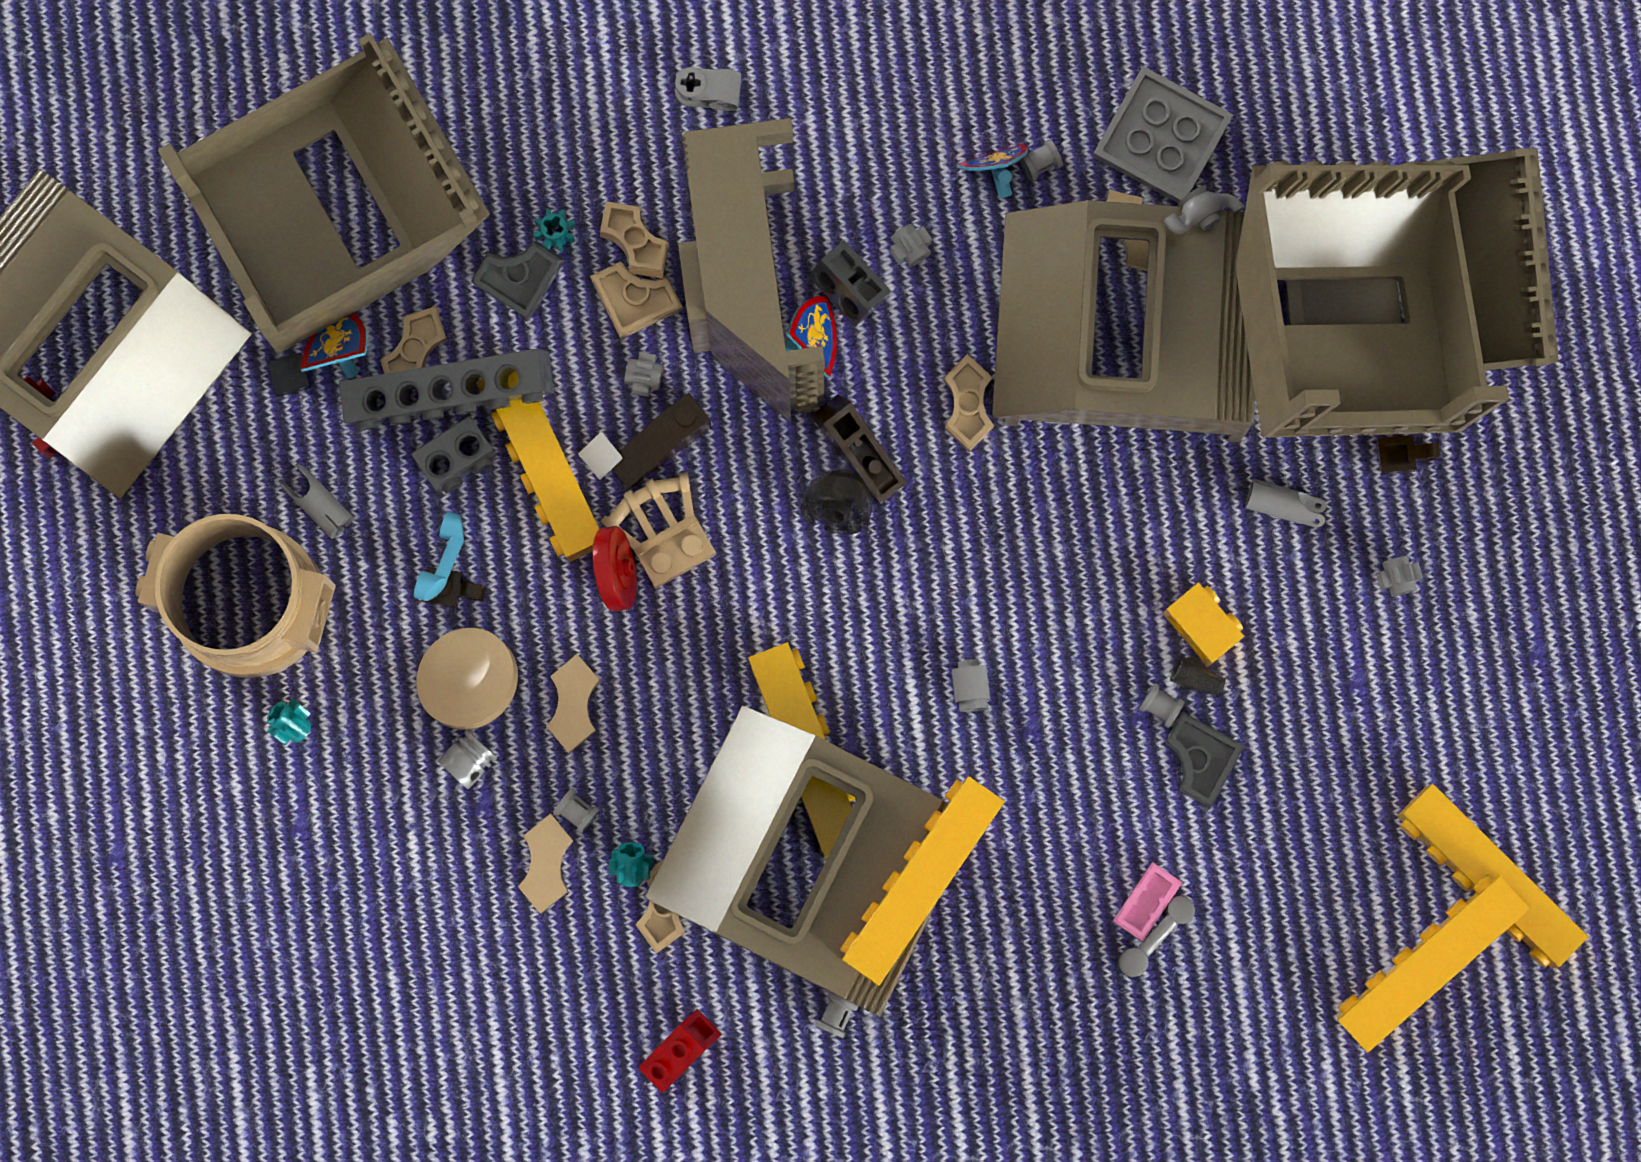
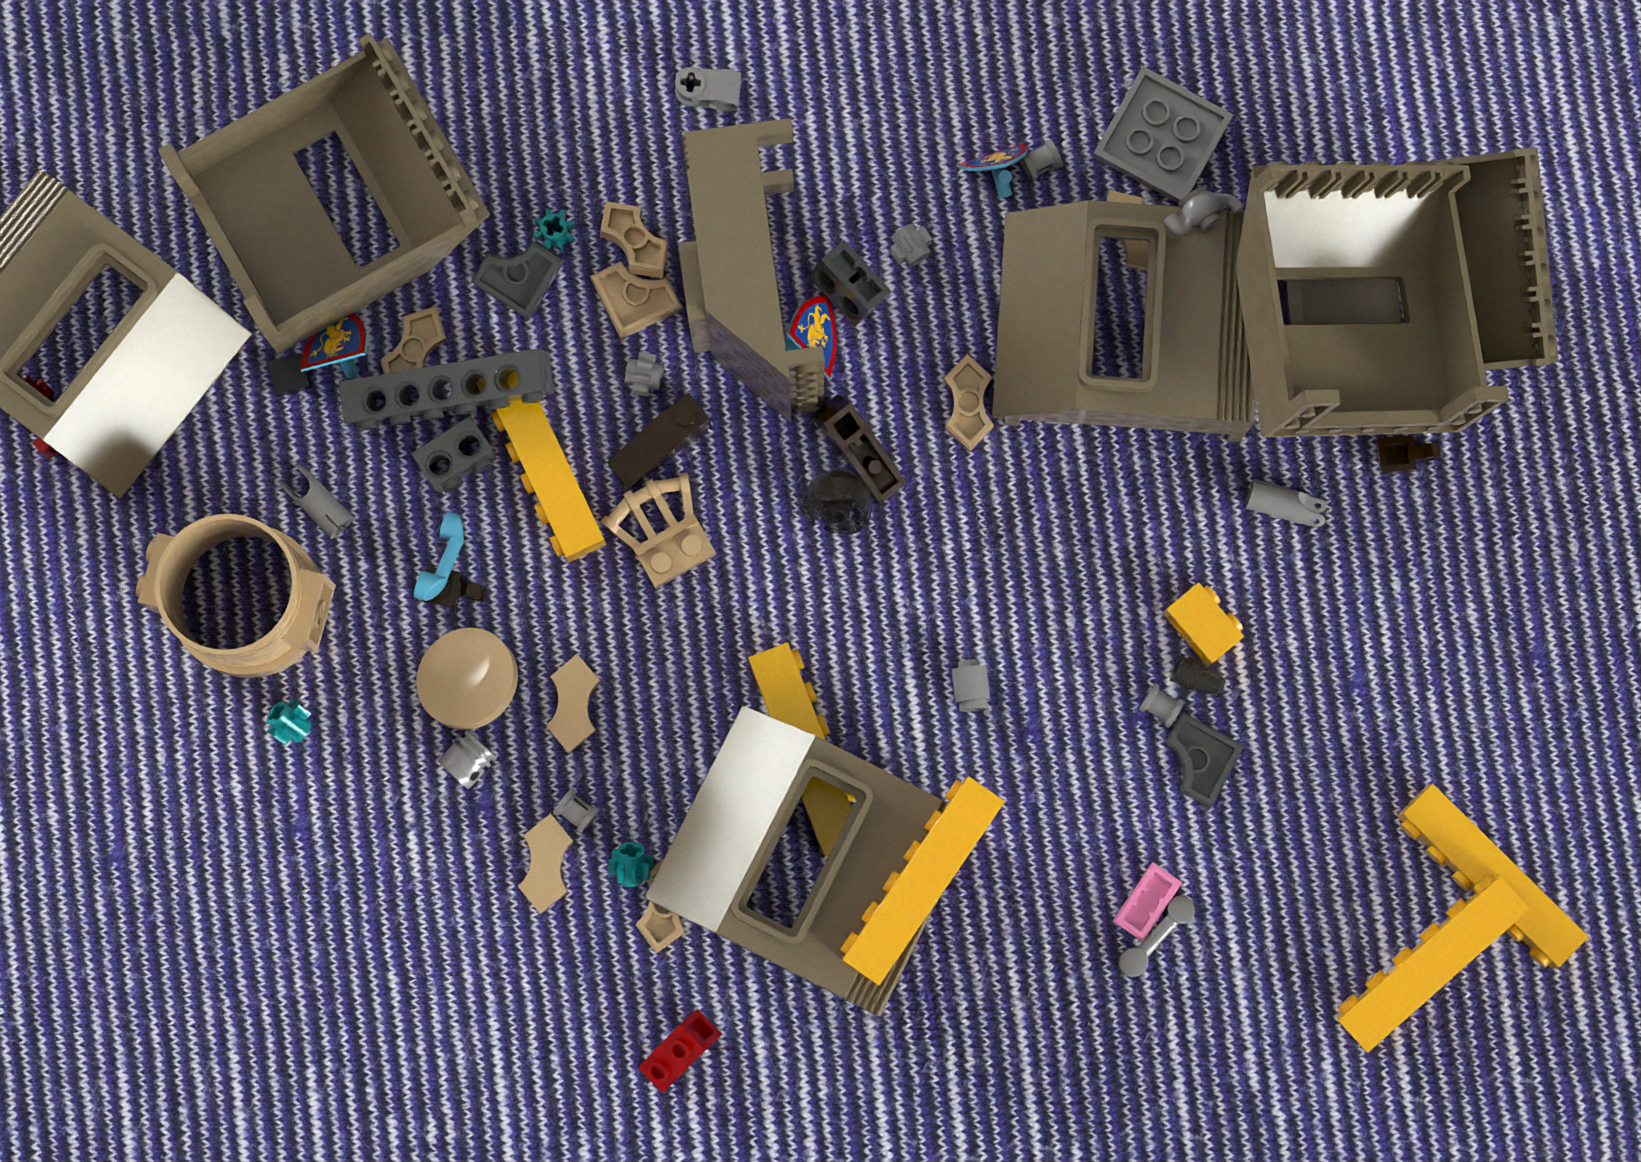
(600, 455): white sticker -> none
(614, 568): red wheel -> none
(836, 1015): light grey bush -> none
(1399, 576): light grey gear -> none

